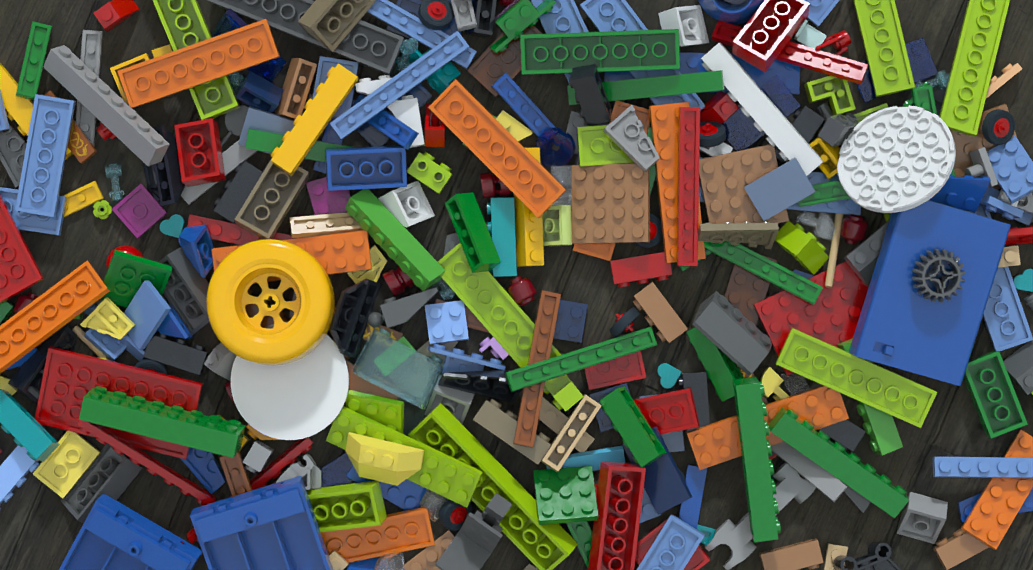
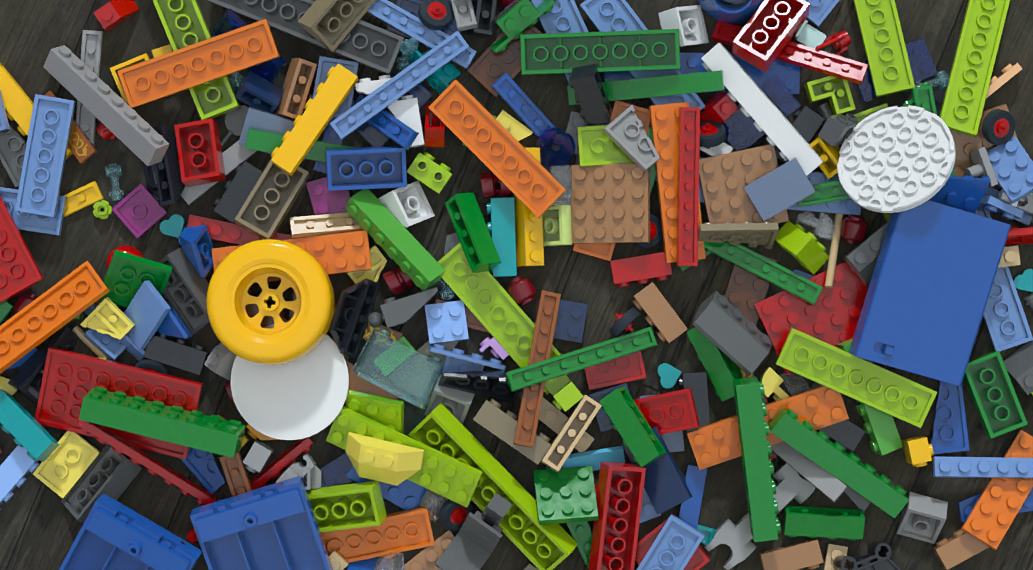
(33, 60): green tile -> none
(823, 522): none -> green brick
(917, 451): none -> yellow brick
(941, 291): dark grey gear -> none
(949, 423): none -> blue wing

